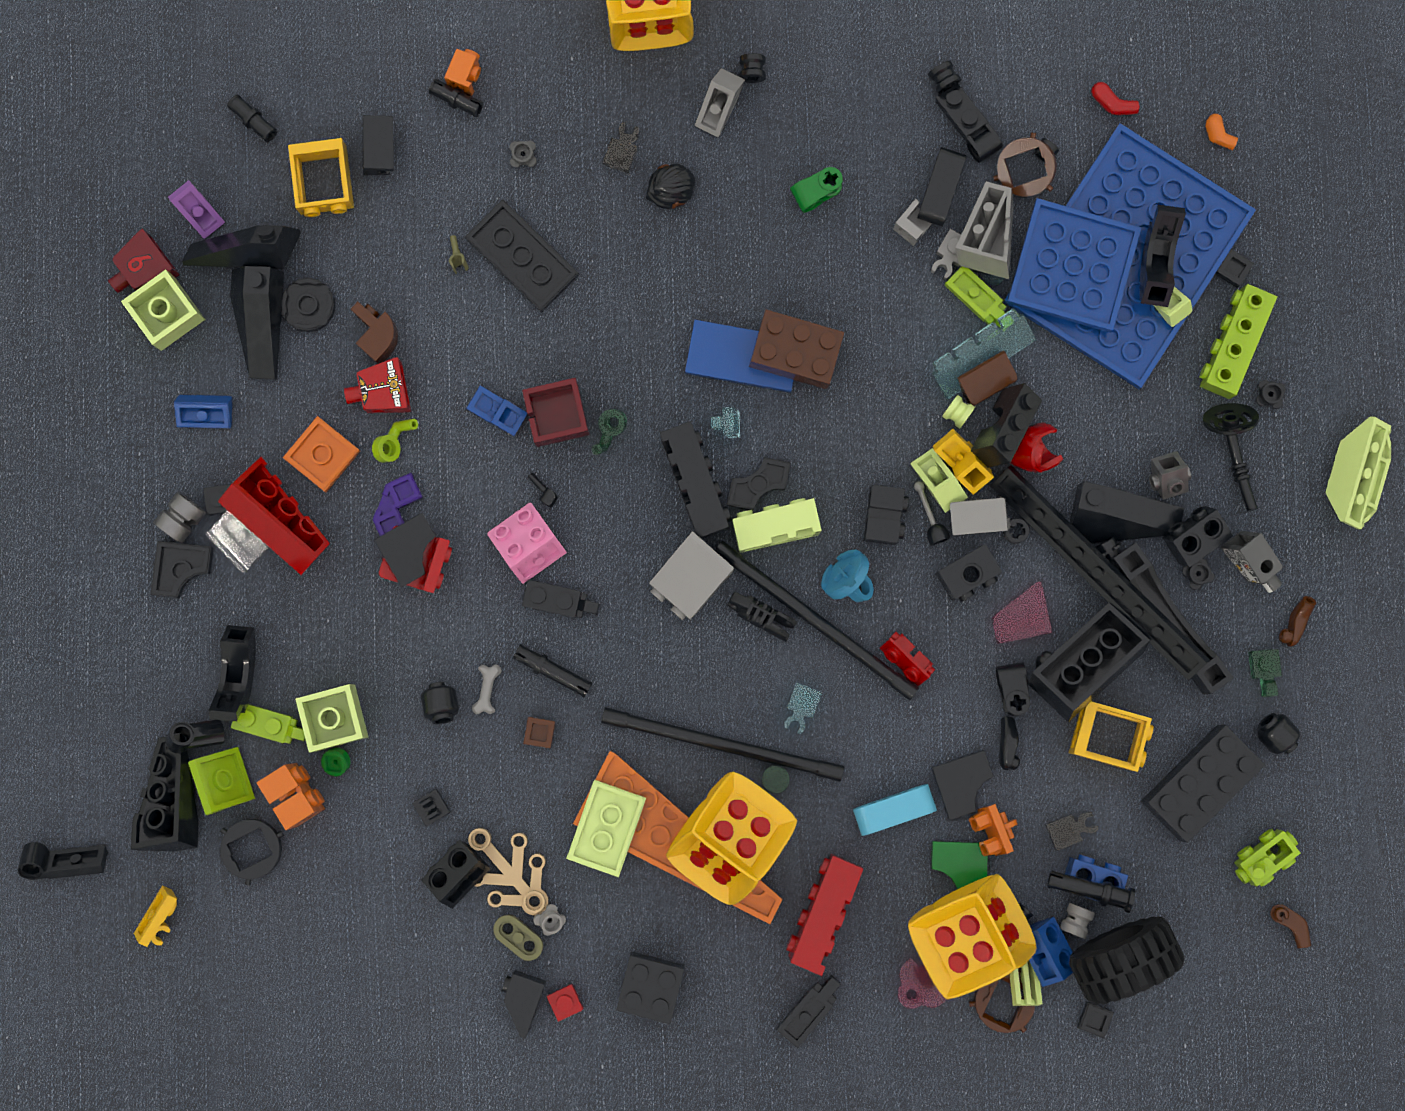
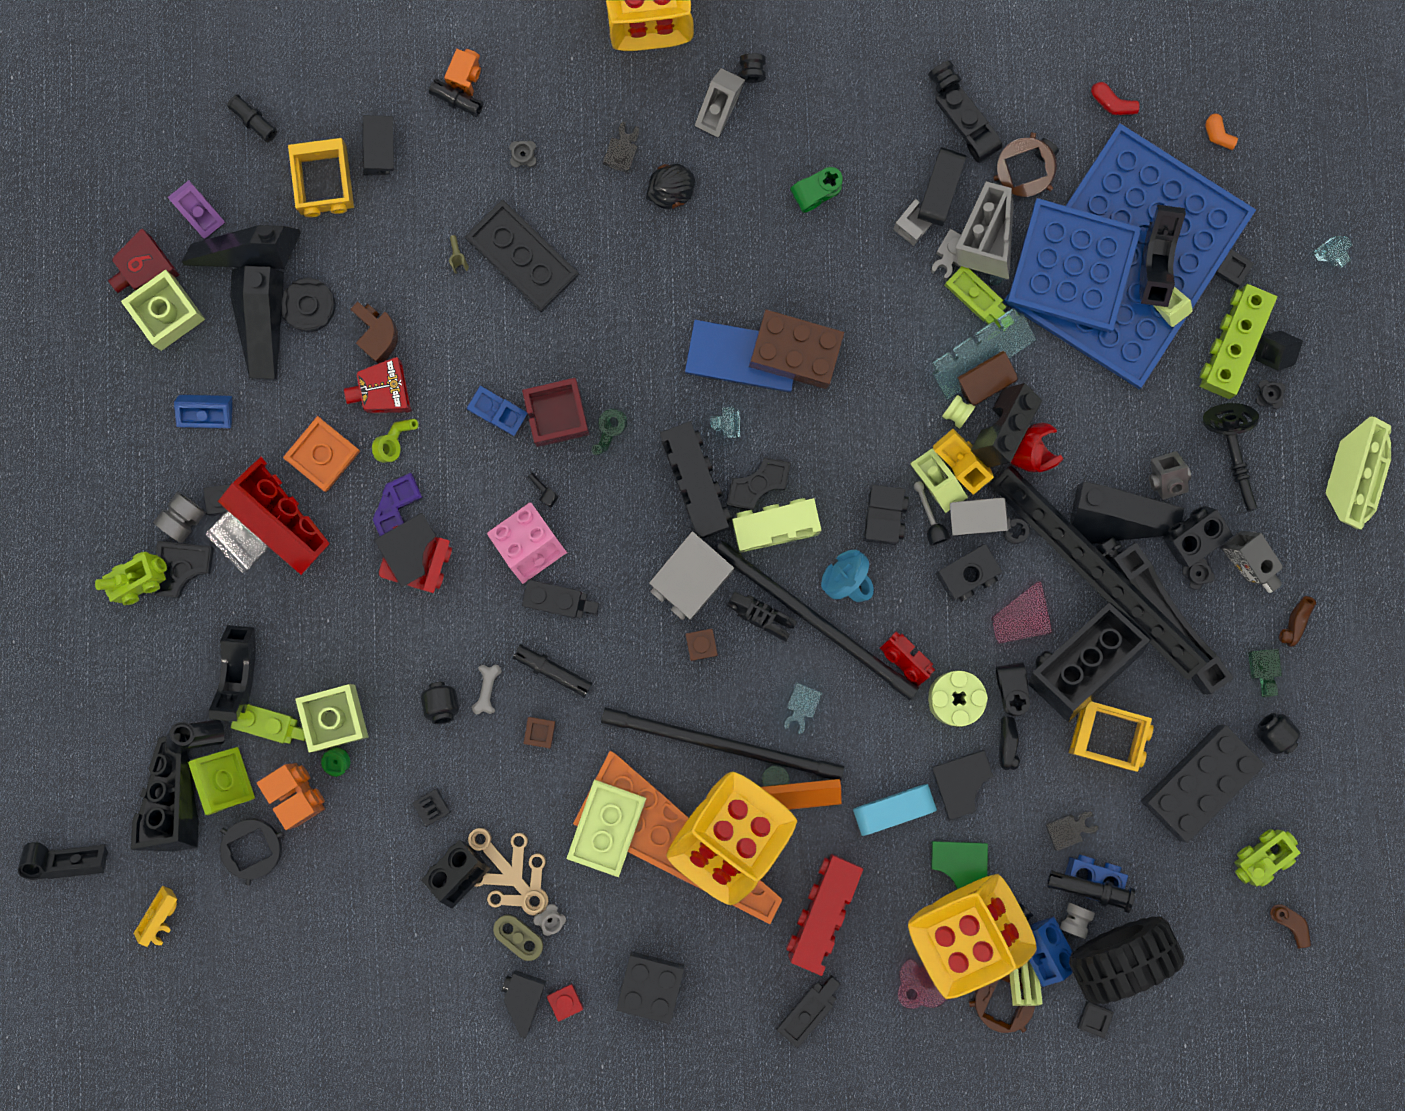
(133, 578): none -> lime brick
(701, 645): none -> reddish brown brick
(807, 794): none -> orange tile
(973, 698): none -> yellowish green brick
(997, 829): orange hips -> none
(1279, 350): none -> black panel
(1334, 251): none -> clear light blue tile

